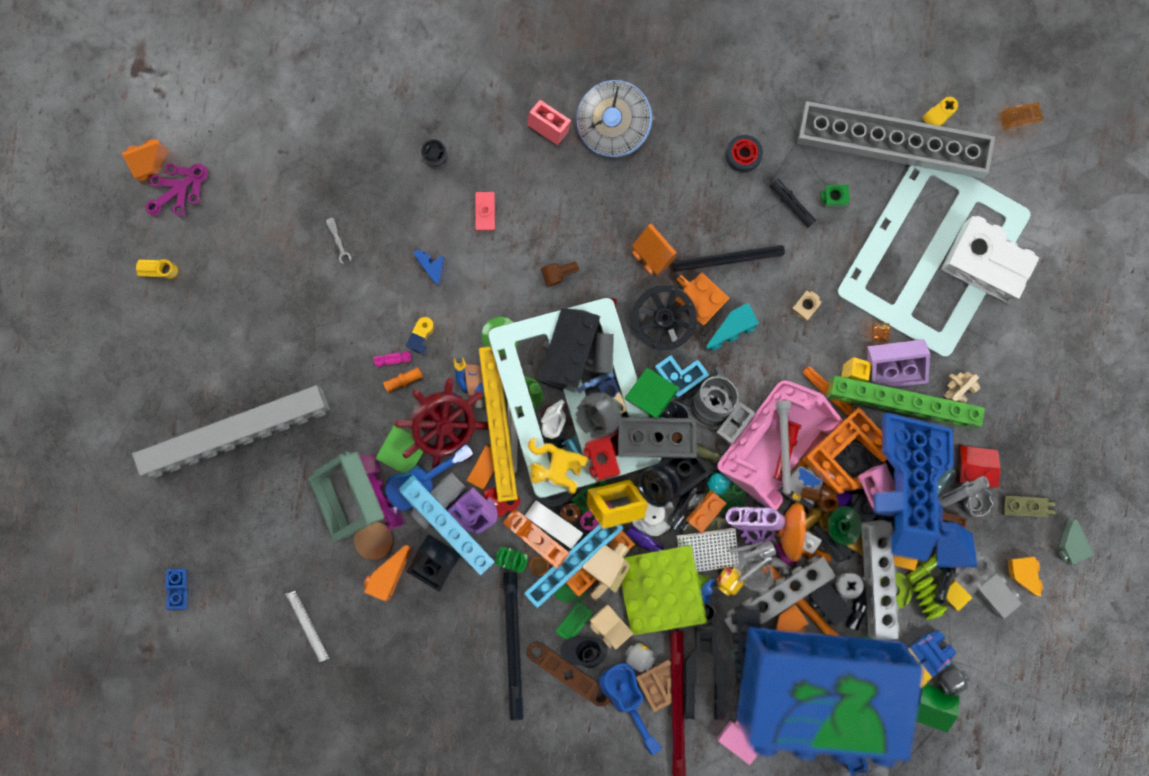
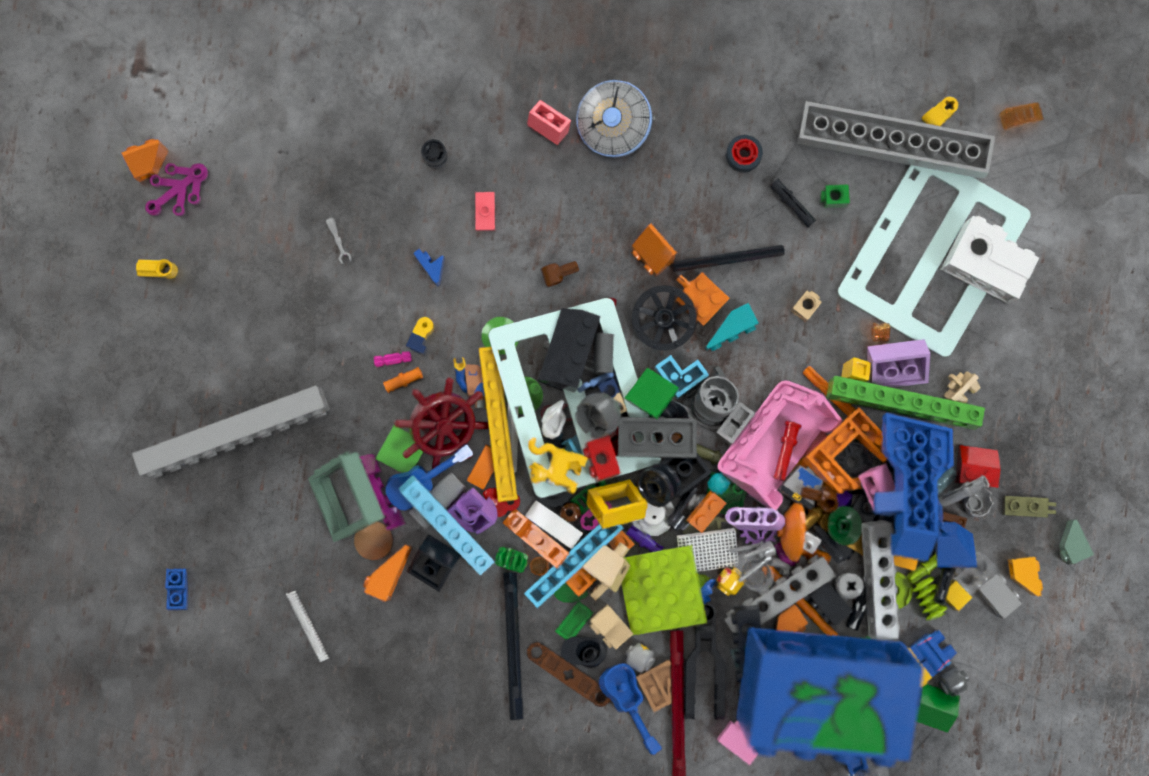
(783, 408): light grey piece -> none

